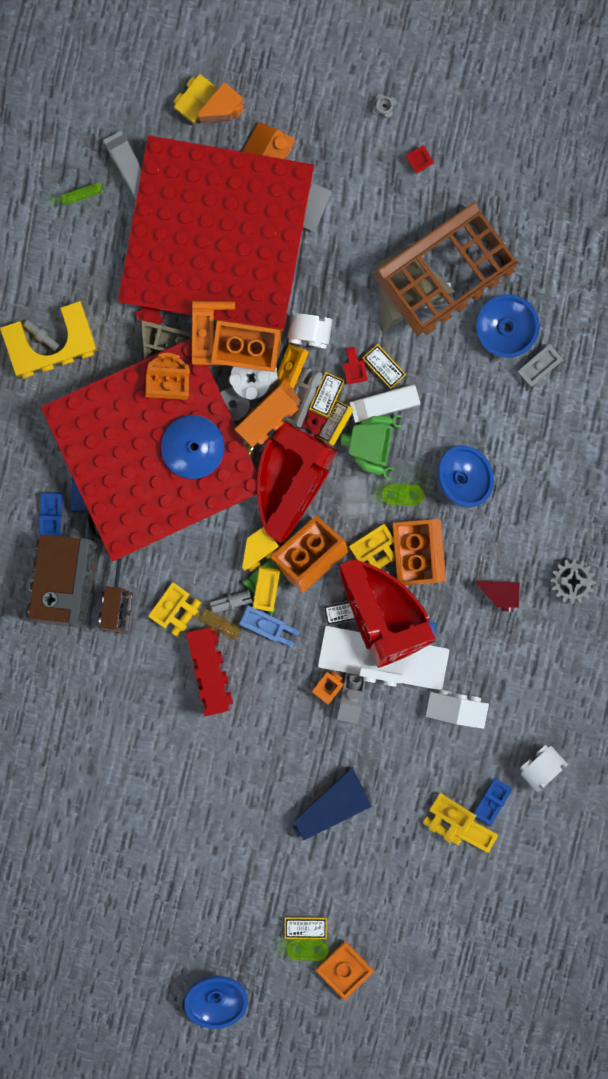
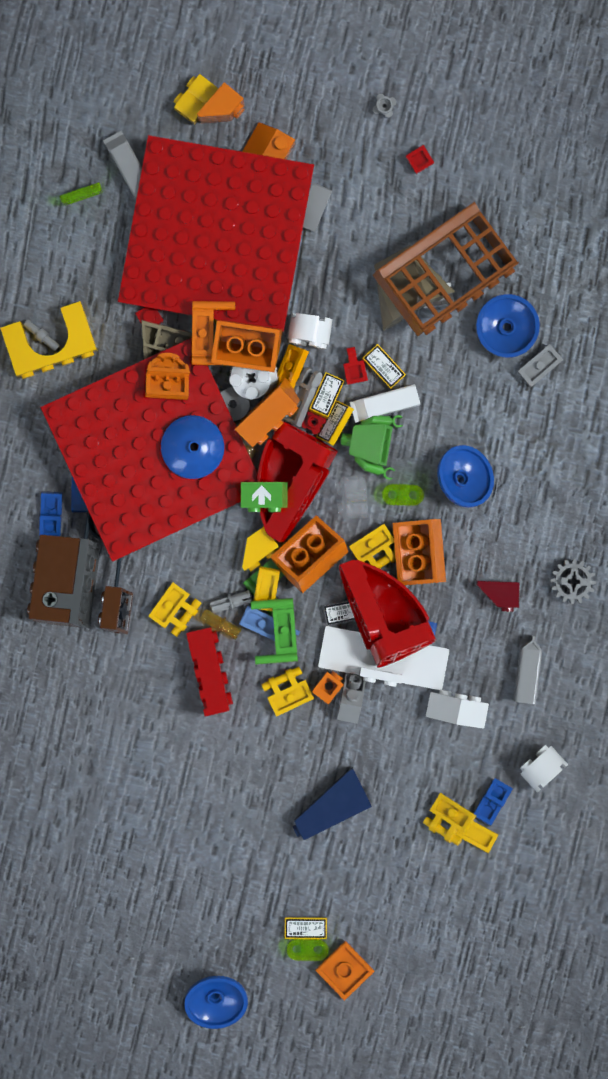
(264, 495): none -> bright green brick
(283, 629): none -> bright green plate
(290, 697): none -> yellow plate
(528, 672): none -> light grey piece

